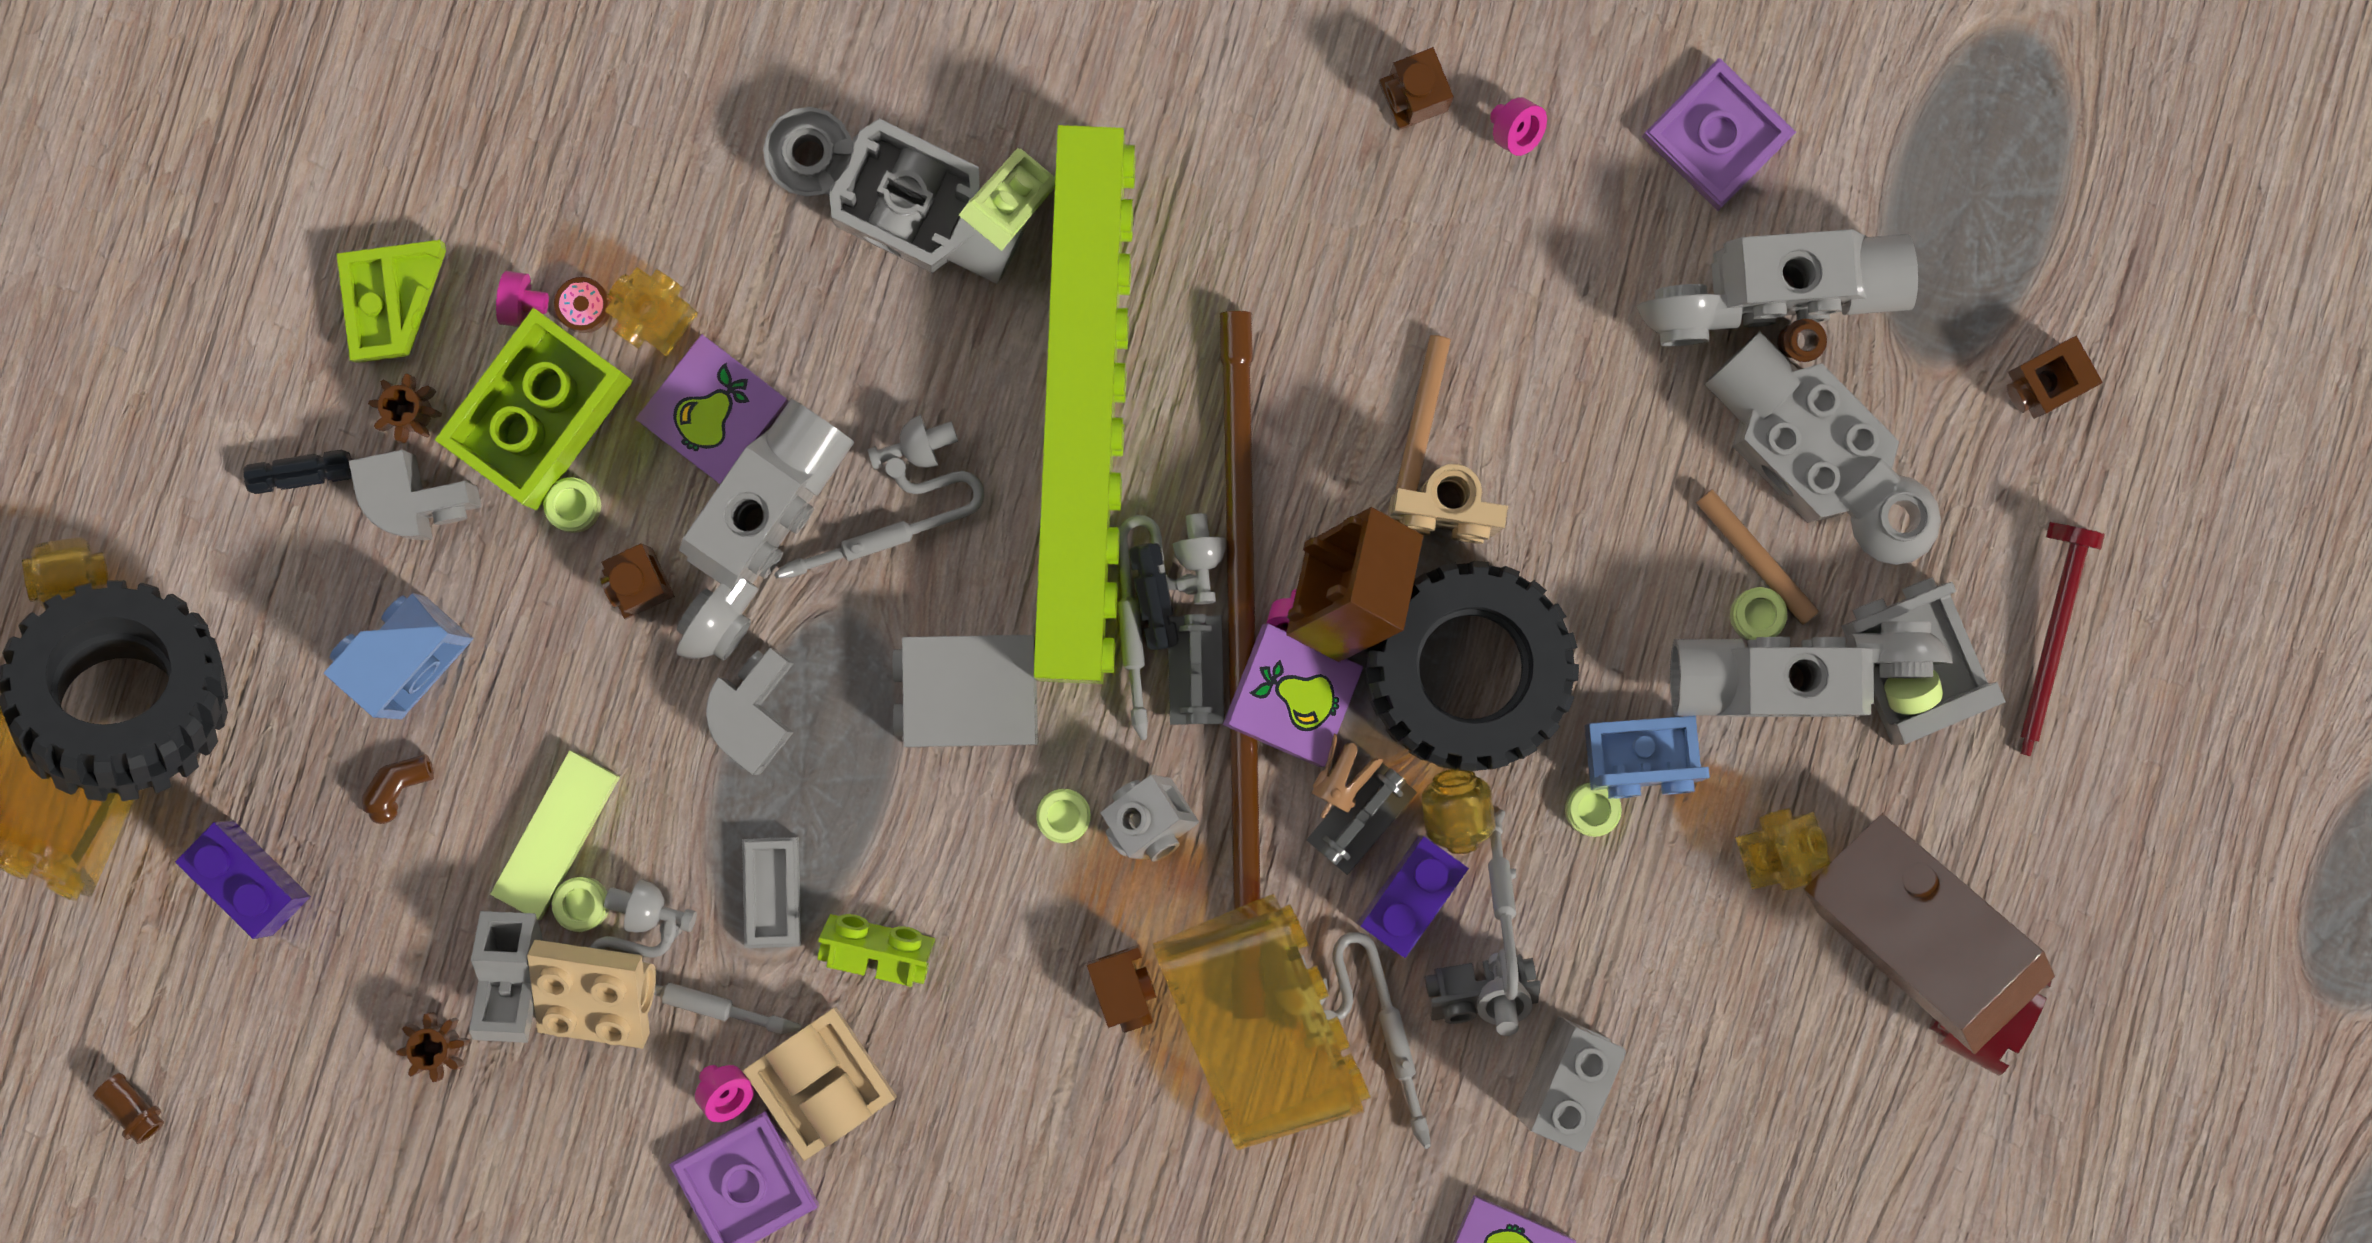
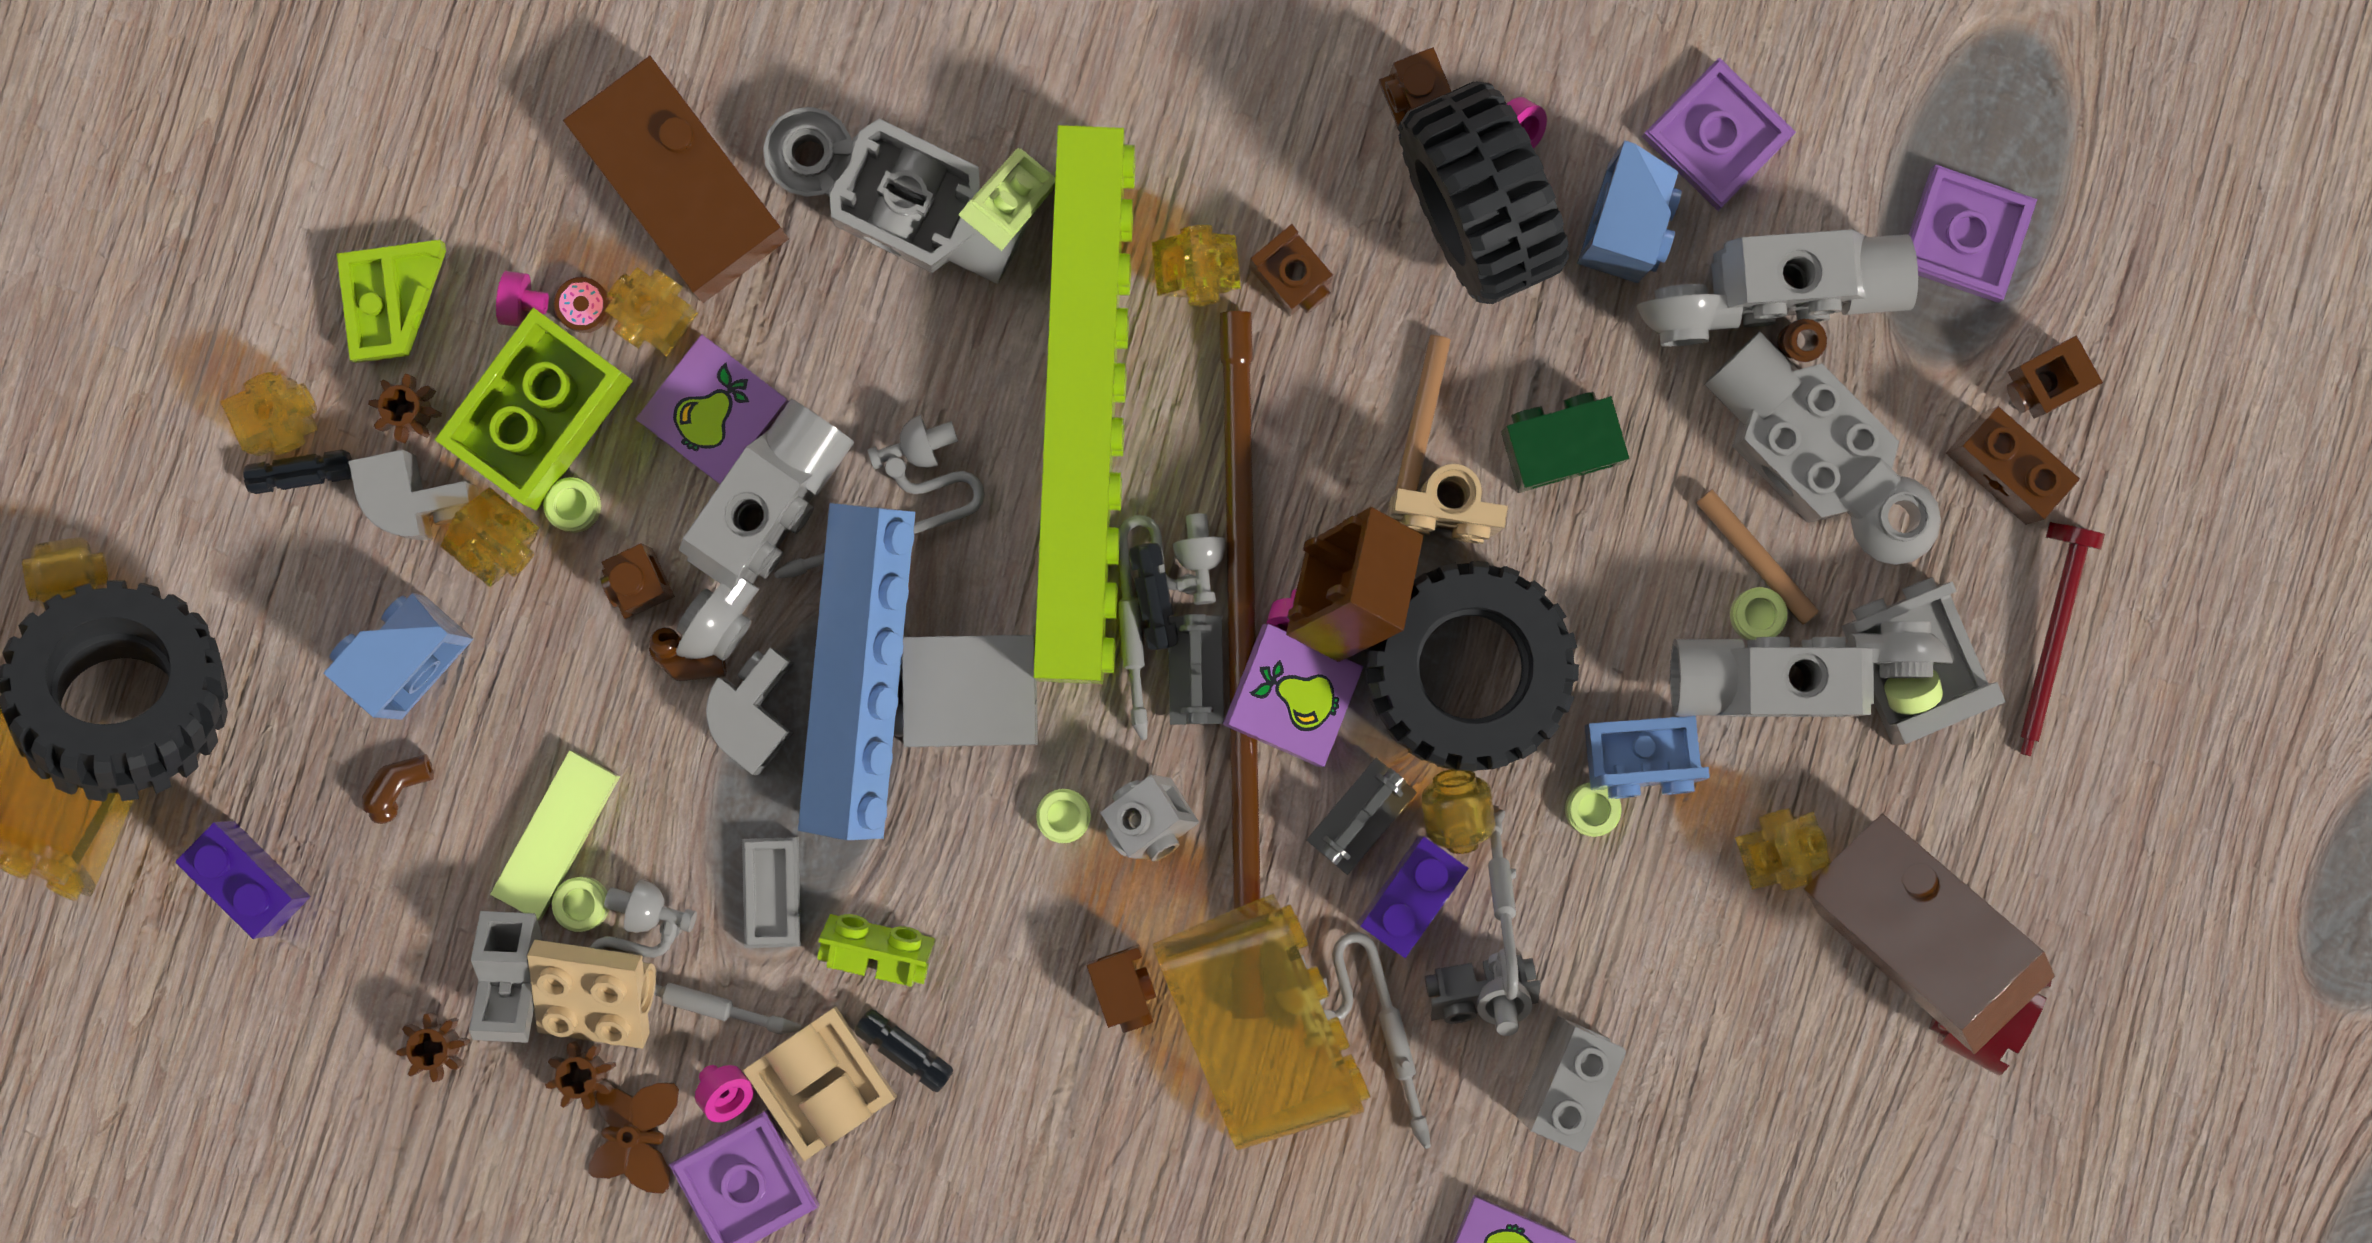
(129, 1109): reddish brown pin -> none
(271, 414): none -> clear yellow brick
(490, 538): none -> clear yellow brick
(585, 1060): none -> reddish brown gear
(628, 1136): none -> reddish brown piece
(663, 652): none -> reddish brown arm
(676, 179): none -> reddish brown brick
(856, 672): none -> medium blue brick
(903, 1050): none -> black axle
(1196, 265): none -> clear yellow brick
(1270, 267): none -> reddish brown brick
(1332, 786): medium nougat piece -> none
(1484, 192): none -> black tyre
(1564, 442): none -> dark green brick
(1632, 215): none -> medium blue slope
(1969, 232): none -> medium lavender tile
(2012, 466): none -> reddish brown brick

